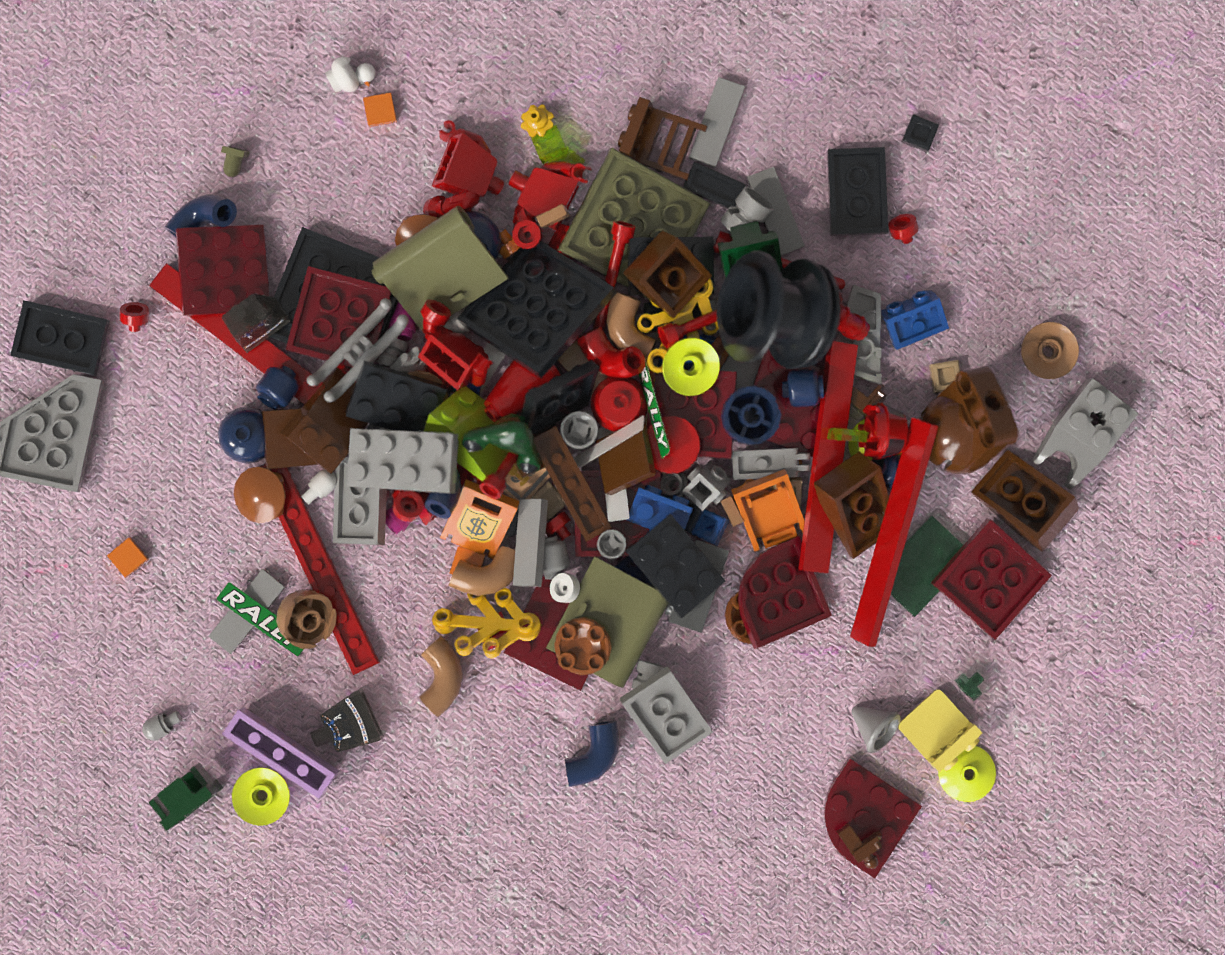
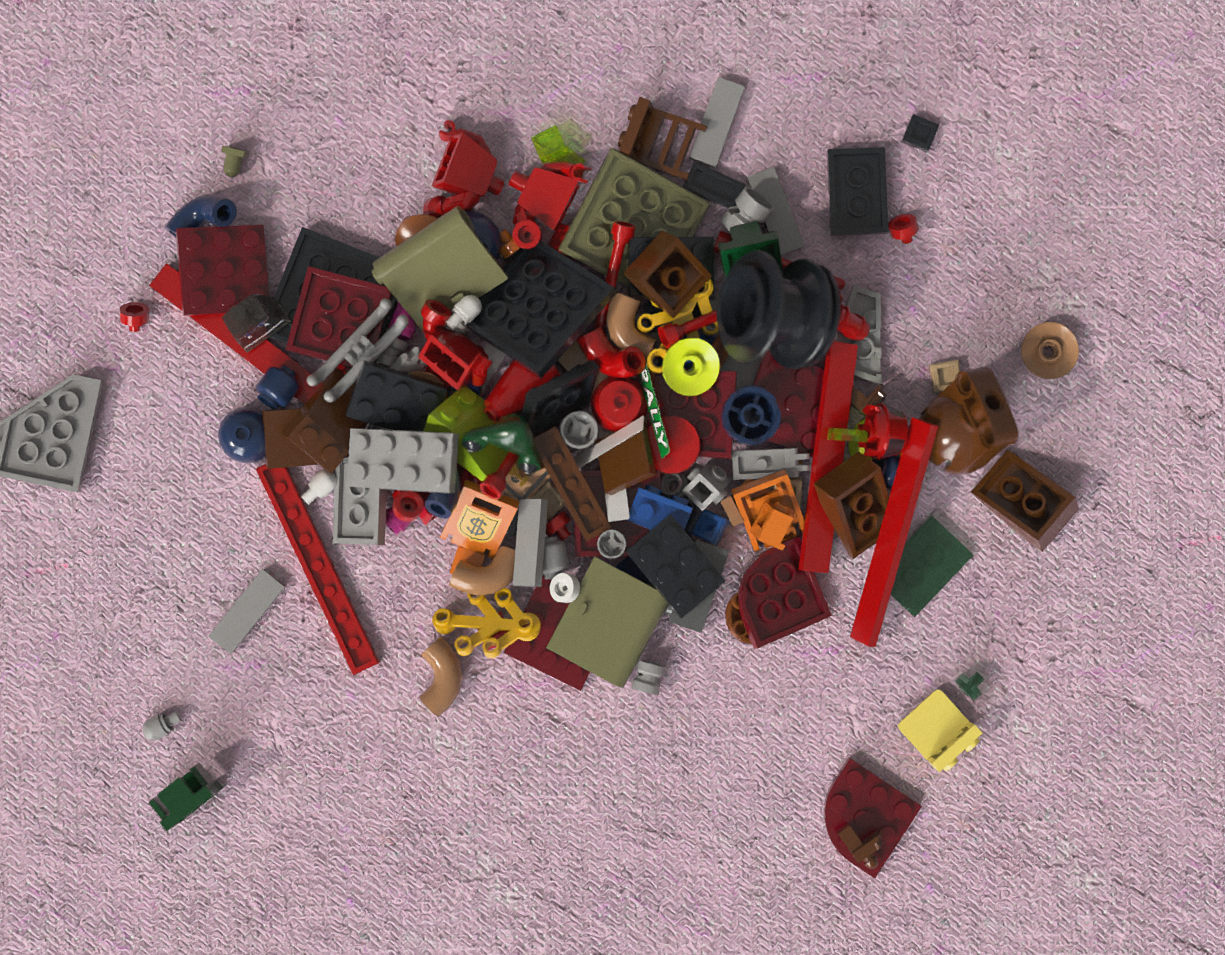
(60, 338): black plate -> none
(127, 557): orange tile -> none
(246, 799): neon yellow dish -> none
(255, 614): sticker -> none
(260, 494): dark orange dish -> none
(280, 752): lavender brick -> none
(306, 618): medium nougat cylinder -> none
(344, 78): white animal -> none
(348, 724): clear smoke torso -> none
(380, 109): orange tile -> none
(464, 311): none -> white cylinder
(537, 120): yellow plant -> none
(553, 216): medium nougat tile -> none
(582, 646): dark orange dish -> none
(599, 756): dark blue cylinder -> none
(666, 715): light grey plate -> none
(773, 524): none -> orange brick
(803, 387): dark blue head -> none
(875, 726): light grey hat -> none
(914, 318): blue bracket -> none
(969, 789): neon yellow dish -> none
(991, 578): dark red plate -> none
(1078, 438): light grey brick -> none

